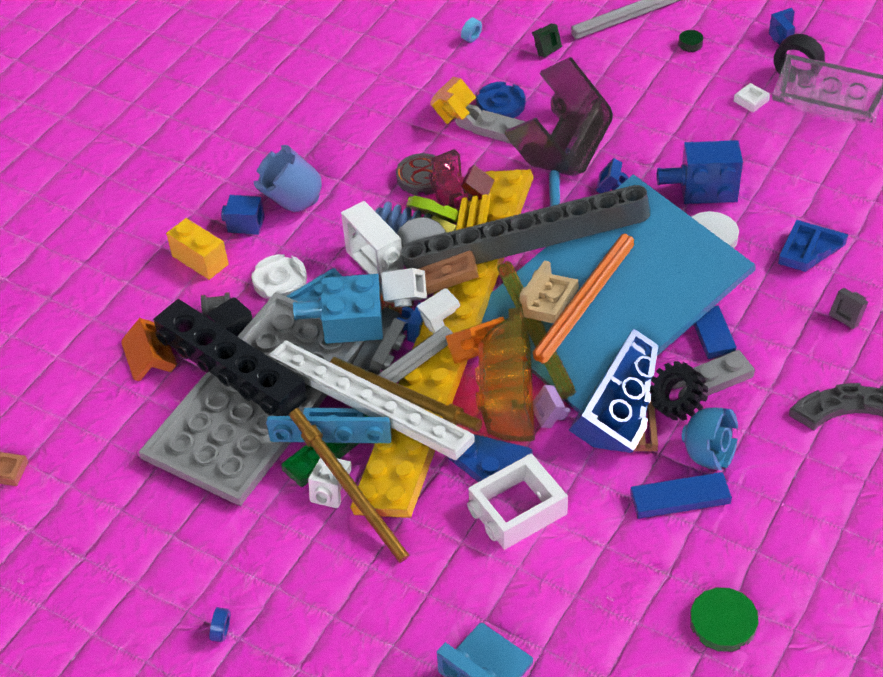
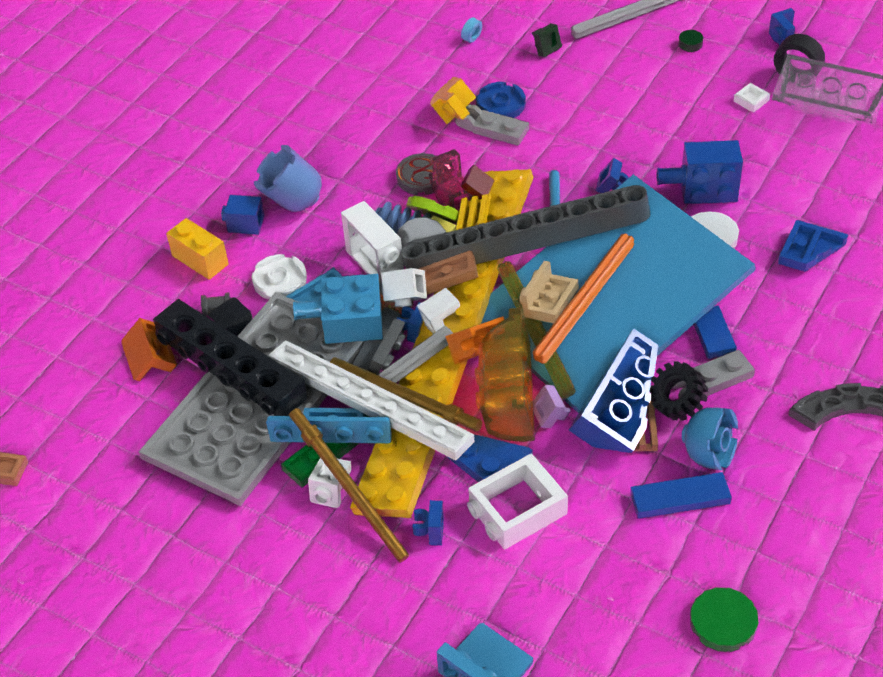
(219, 624): blue tile -> none
(432, 524): none -> blue tile
(580, 128): clear smoke windscreen -> none
(848, 307): dark grey tile -> none

